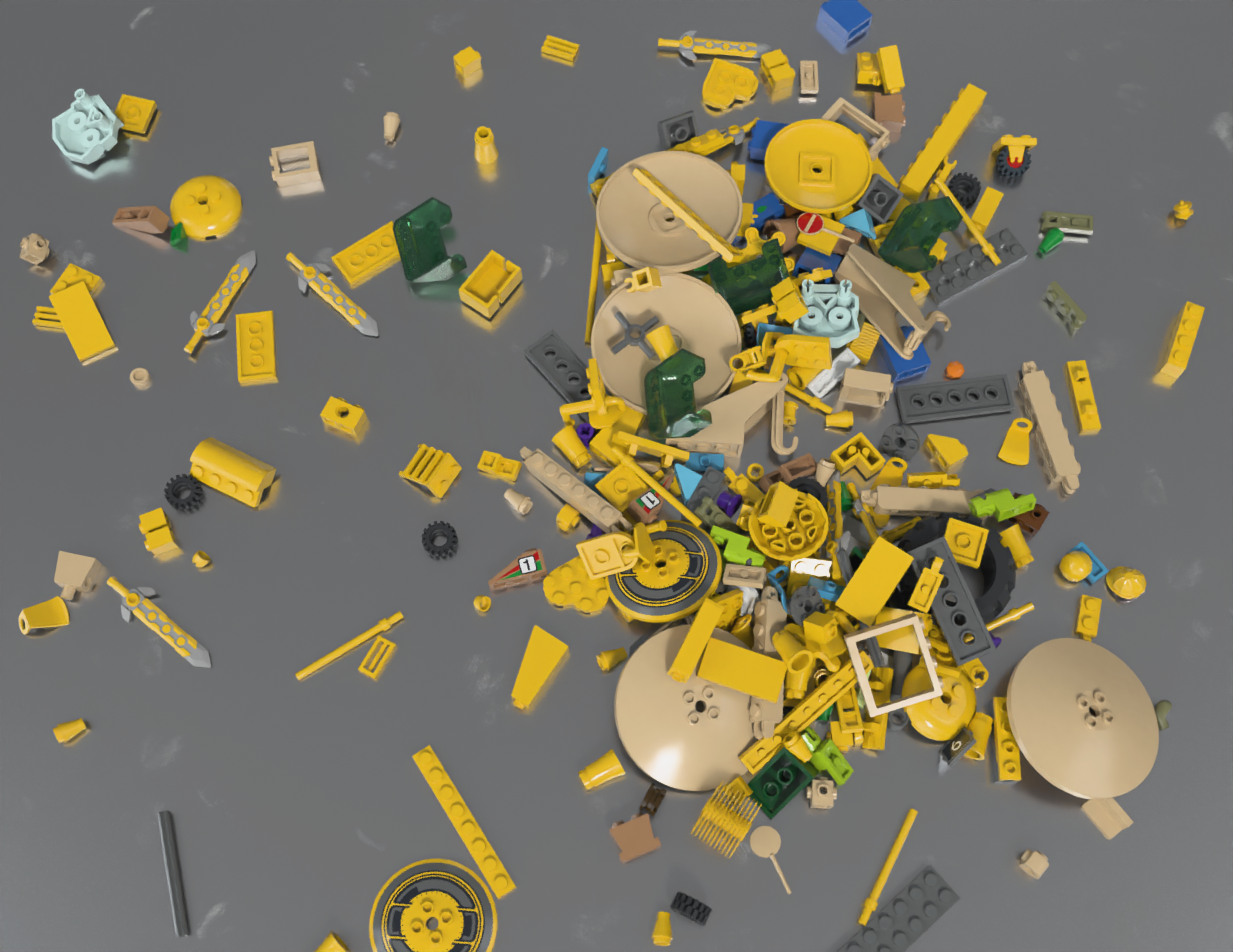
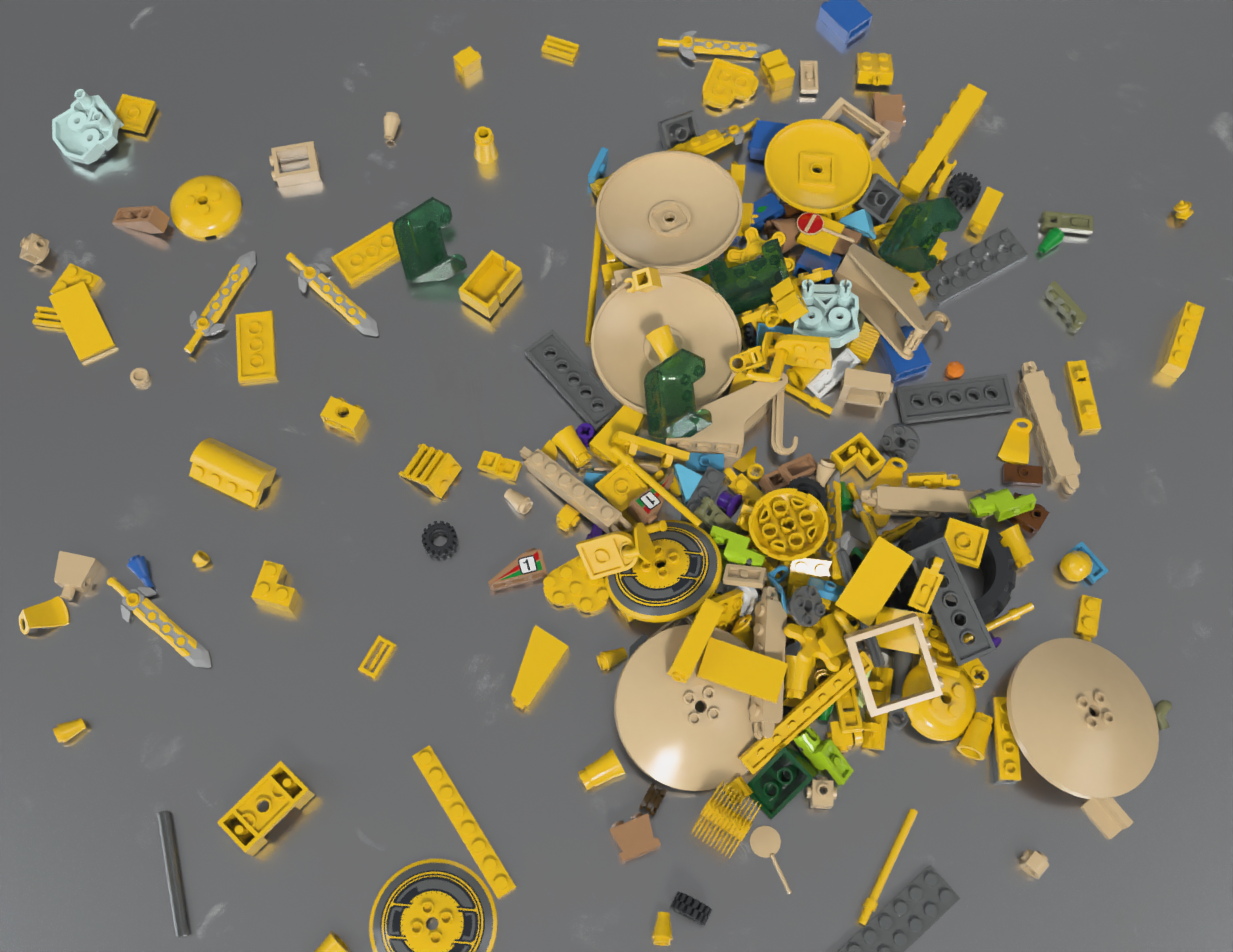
(139, 568): none -> blue cone
(157, 532): yellow piece -> none
(177, 234): green slope -> none
(192, 499): black tyre -> none
(249, 825): none -> yellow plate
(271, 590): none -> yellow brick
(384, 624): yellow bar -> none
(482, 603): yellow hinge -> none
(550, 450): none -> yellow tile
(602, 408): yellow plate -> none
(628, 340): dark grey bar -> none
(691, 219): yellow plate -> none
(746, 461): none -> yellow sticker
(766, 317): none -> yellow bush
(778, 505): yellow brick -> none
(789, 412): yellow bush -> none
(792, 652): yellow plant -> none
(796, 745): yellow cone -> none
(821, 626): yellow brick -> none
(840, 419): yellow cone -> none
(890, 69): yellow brick -> none
(946, 450): yellow slope -> none
(957, 747): piece -> none
(987, 248): yellow bar -> none
(1013, 154): plate -> none
(1022, 474): none -> reddish brown plate
(1126, 582): yellow piece -> none

